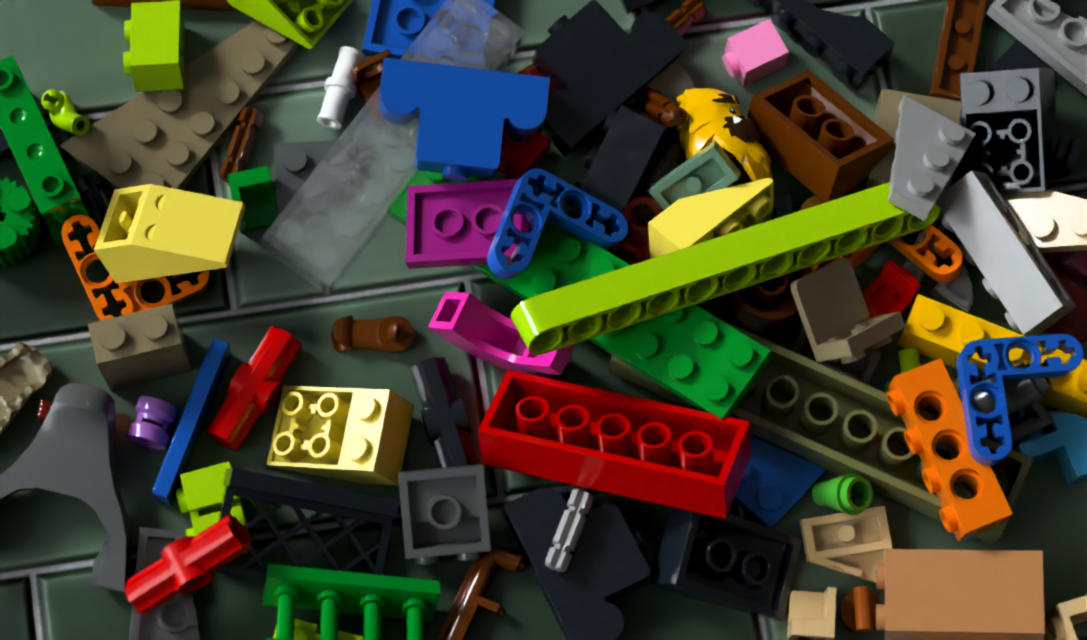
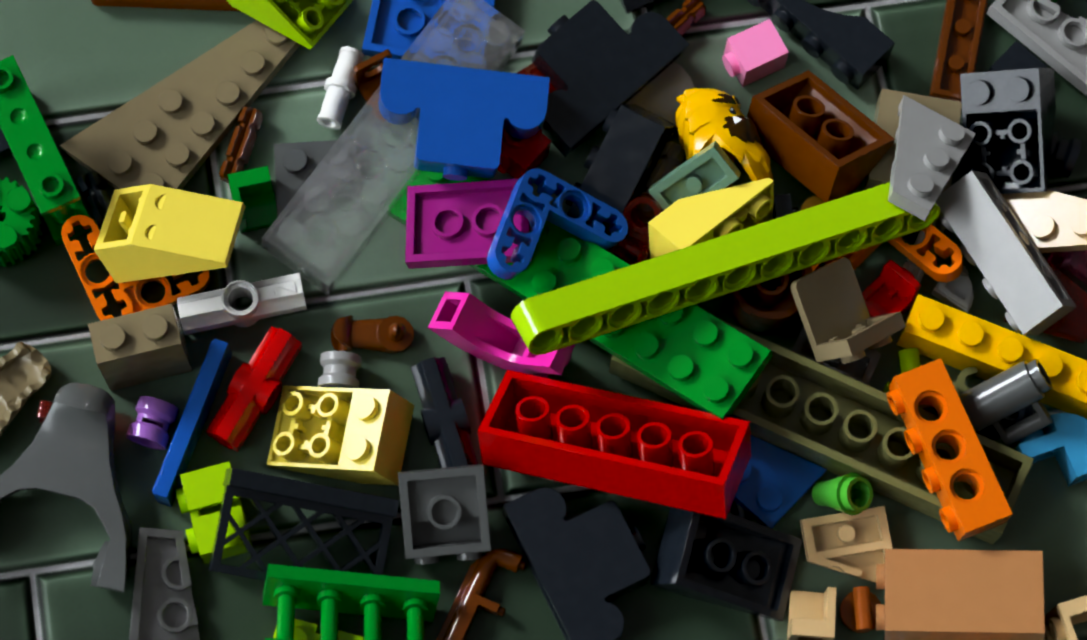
(63, 112): lime arm -> none
(156, 44): lime piece -> none
(187, 564): red piece -> none
(214, 309): none -> white piece
(339, 369): none -> light grey wheel
(569, 530): light grey axle -> none
(662, 108): reddish brown axle -> none
(1001, 369): blue beam -> none

